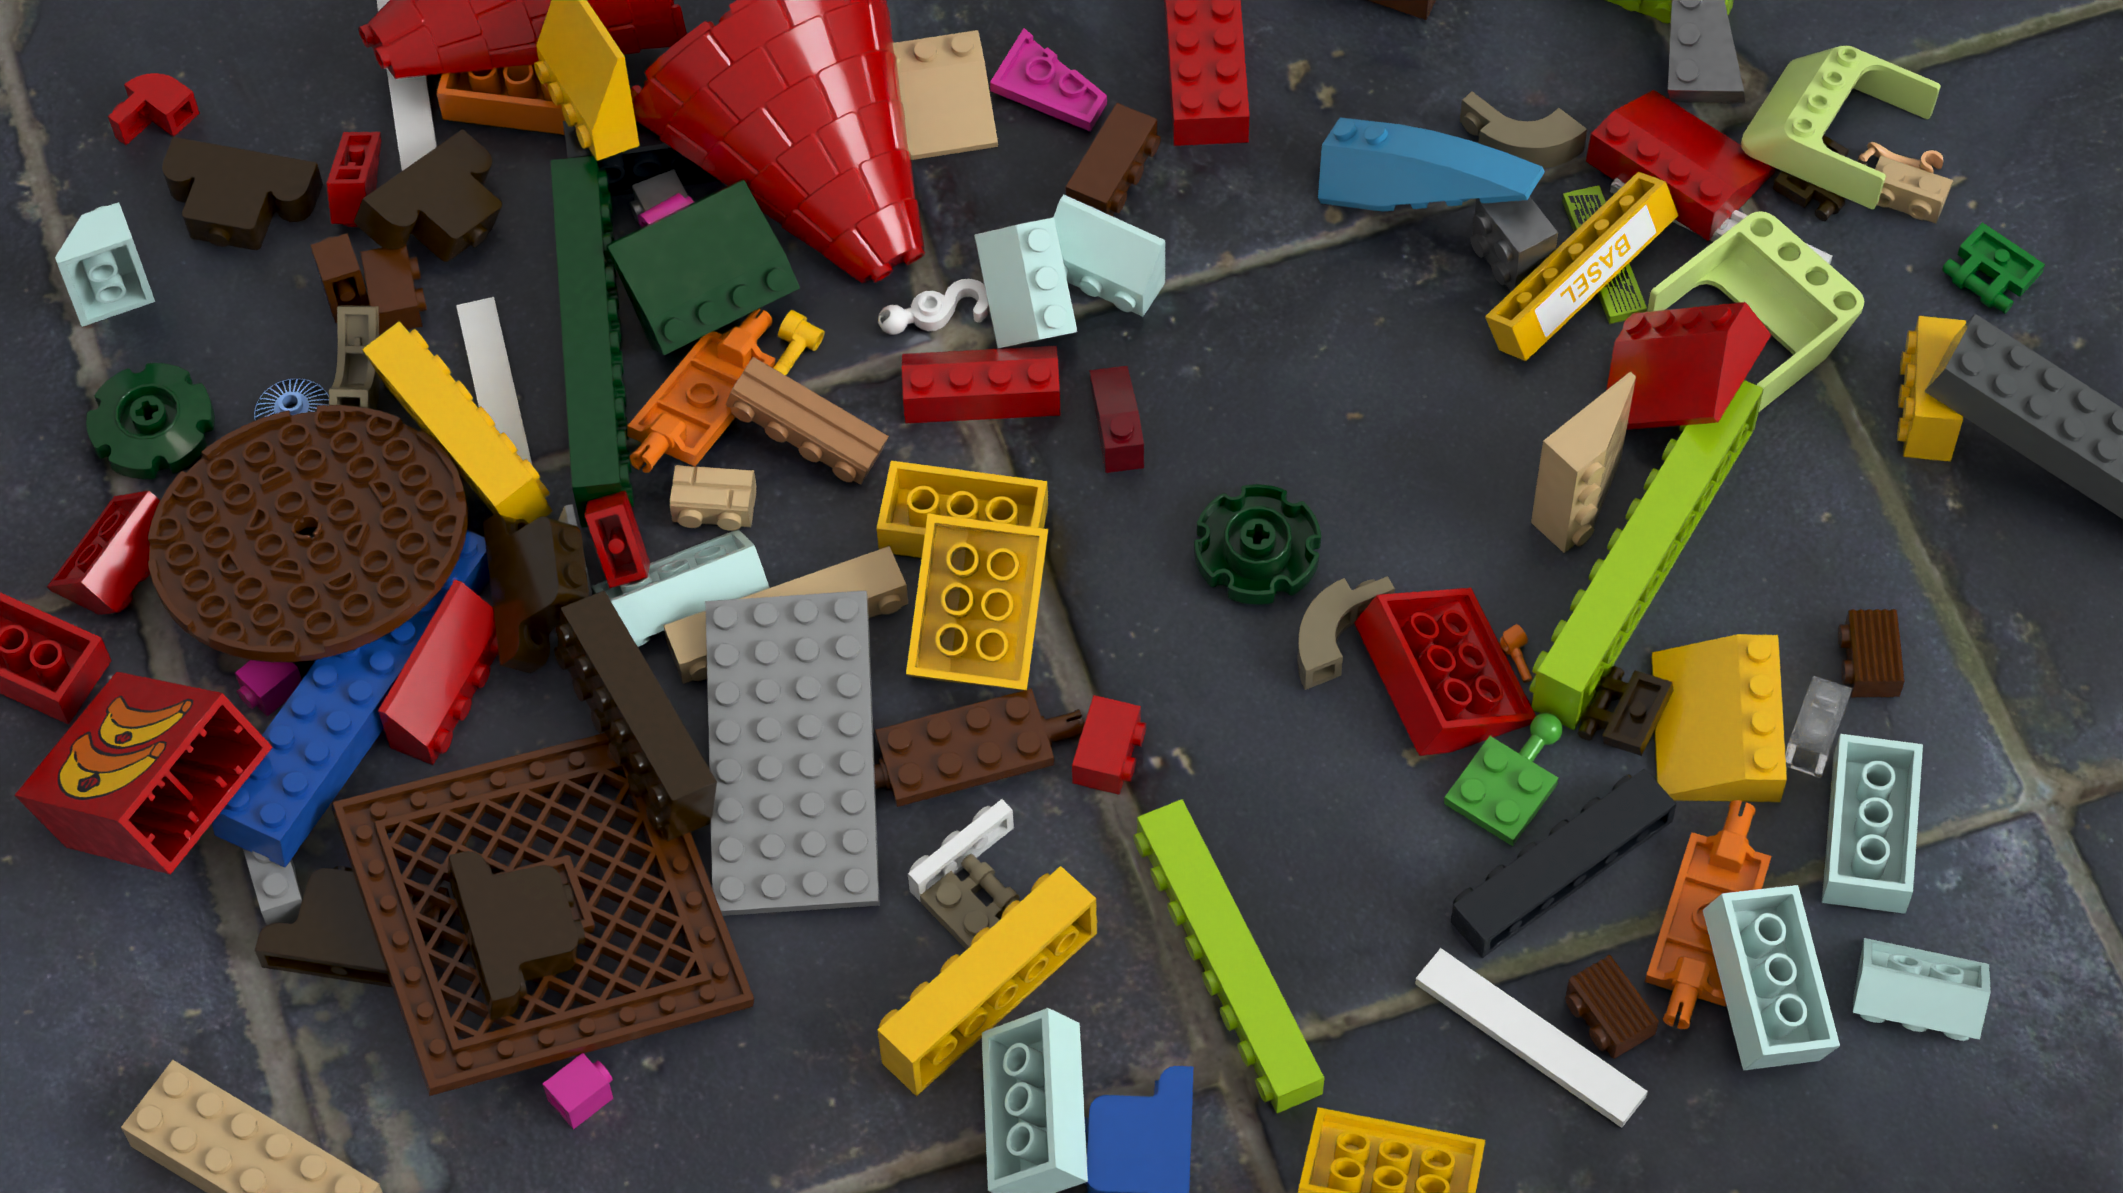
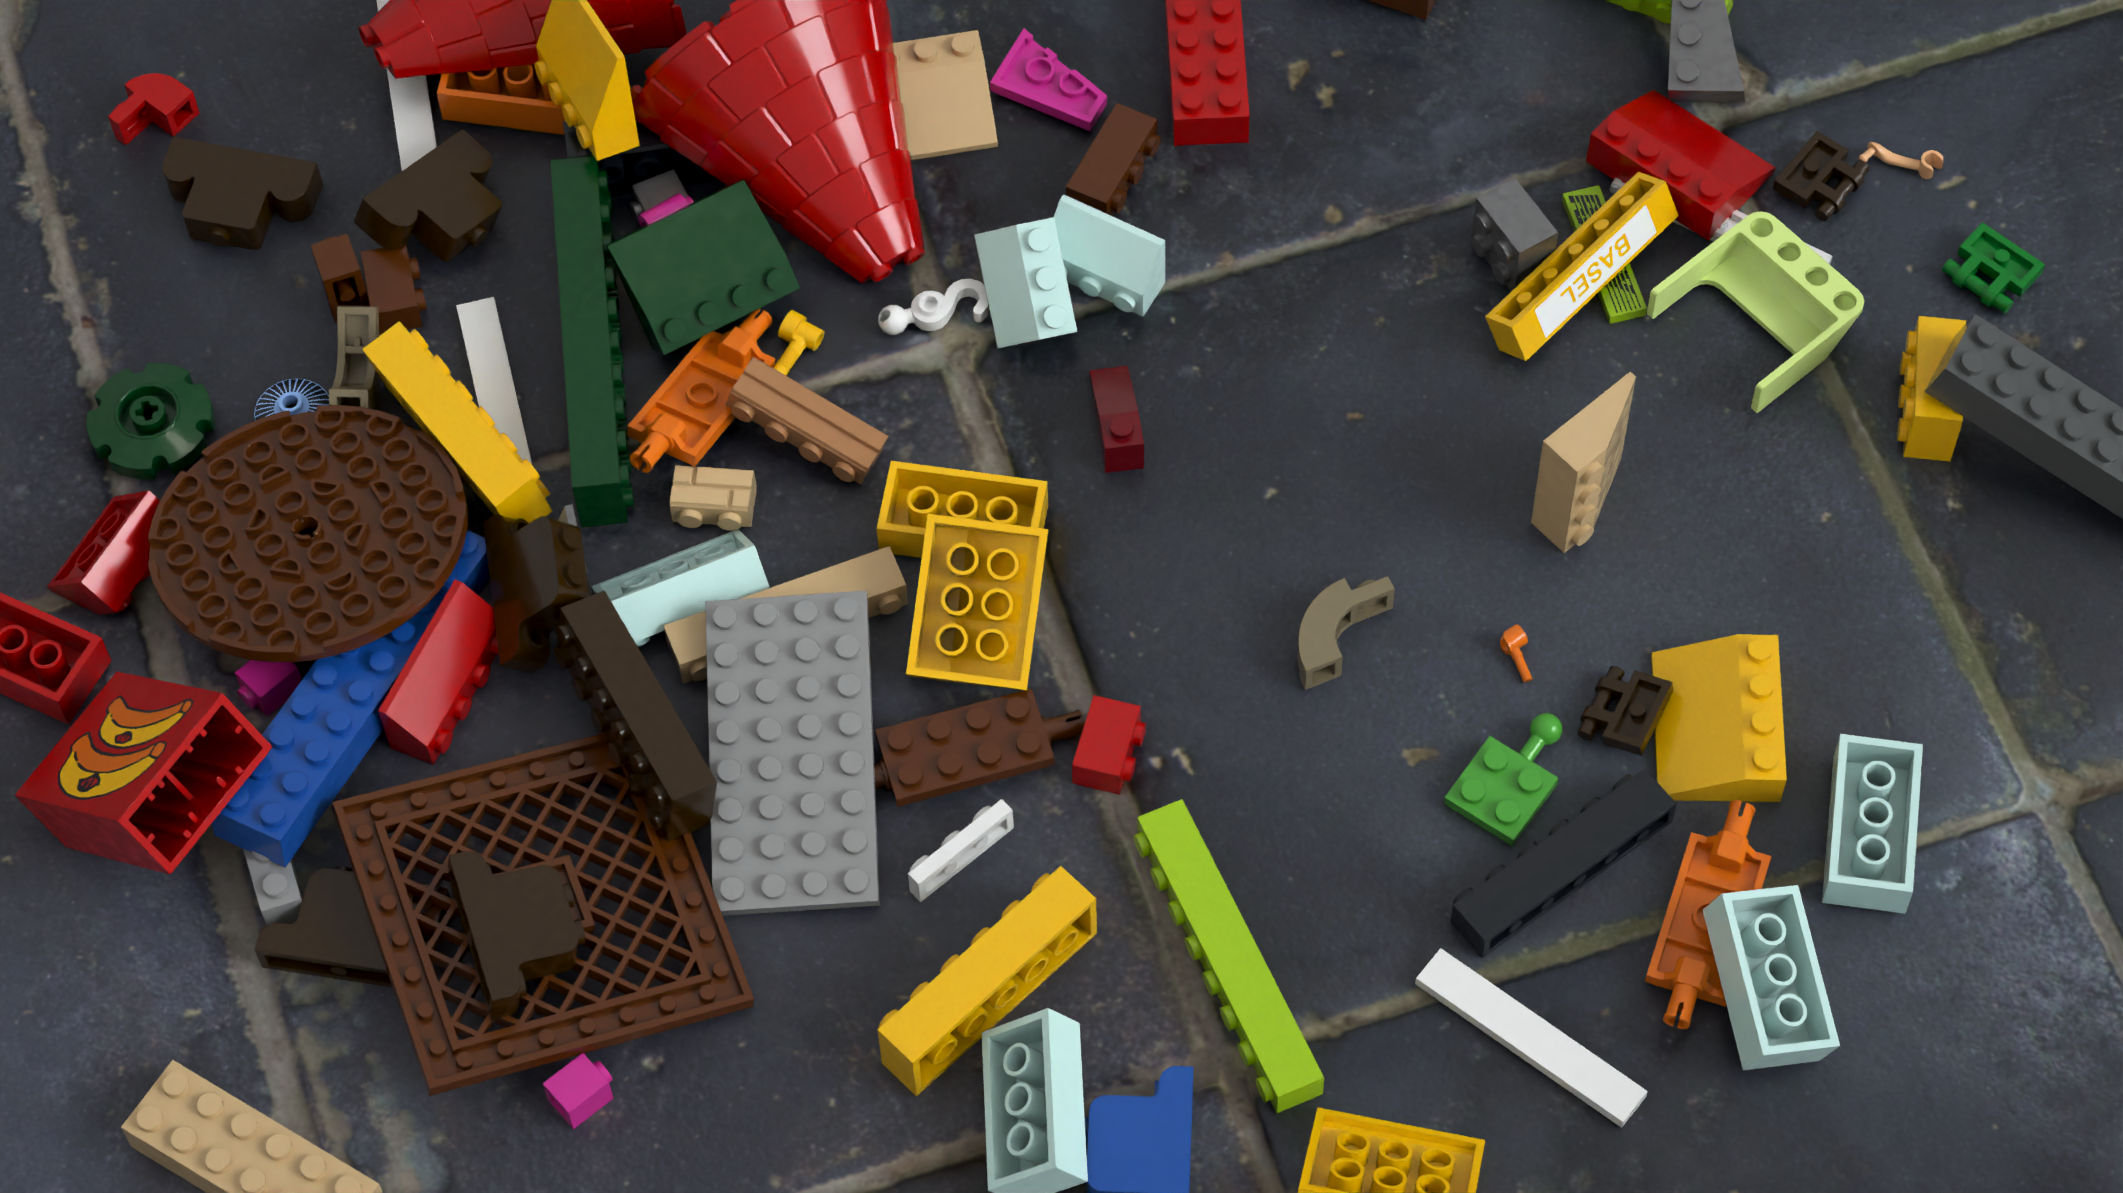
(103, 266): light aqua slope -> none
(353, 175): red slope -> none
(617, 539): red brick -> none
(959, 909): dark tan plate -> none
(980, 384): red slope -> none
(1257, 544): dark green piece -> none
(1398, 164): dark azure wedge -> none
(1443, 668): red slope -> none
(1542, 141): dark tan arch -> none
(1610, 1007): reddish brown brick -> none
(1640, 559): lime brick -> none
(1686, 362): red slope -> none
(1805, 102): yellowish green windscreen -> none
(1817, 726): clear brick -> none
(1872, 653): reddish brown brick -> none
(1912, 190): tan bracket -> none
(1921, 989): light aqua slope -> none

